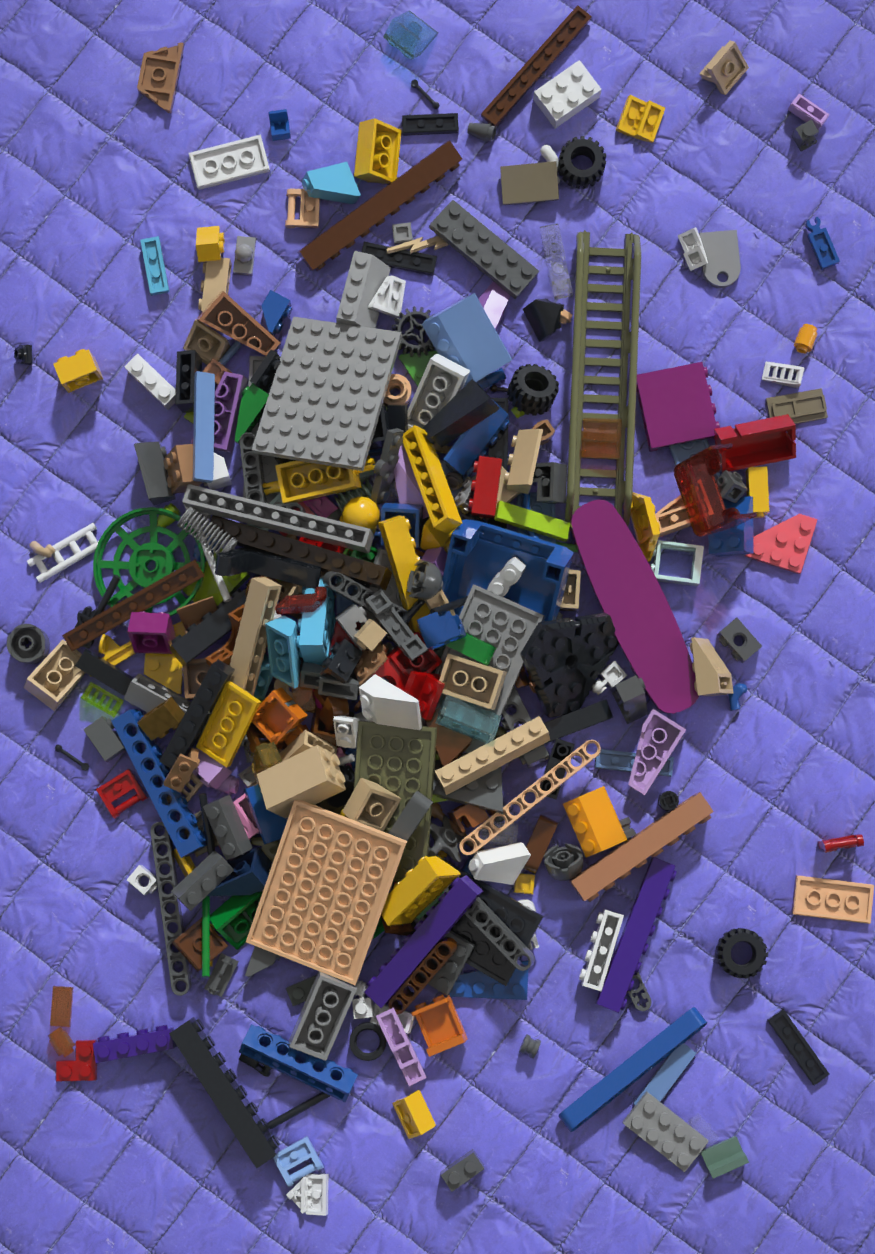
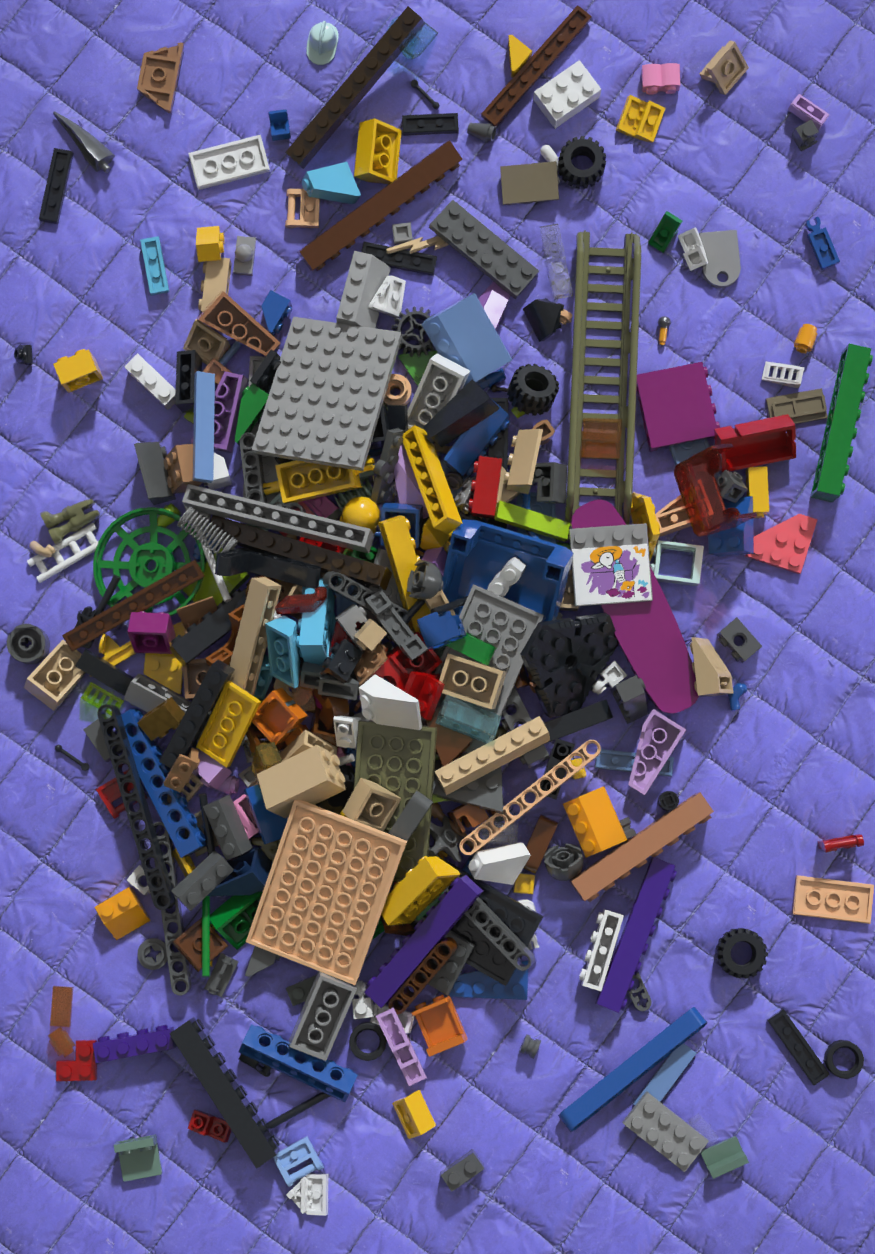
(56, 186): none -> black tile
(74, 515): none -> olive piece
(92, 149): none -> dark grey piece
(122, 913): none -> light orange slope
(139, 1157): none -> sand green bracket
(143, 813): none -> black beam
(149, 962): none -> dark grey gear
(210, 1126): none -> red slope
(322, 43): none -> light aqua piece
(355, 87): none -> dark brown brick
(518, 54): none -> yellow slope
(582, 773): none -> yellow slope
(610, 564): none -> plate
(660, 78): none -> bright pink brick
(664, 323): none -> piece
(665, 231): none -> green slope
(841, 422): none -> green brick
(859, 1059): none -> black tyre

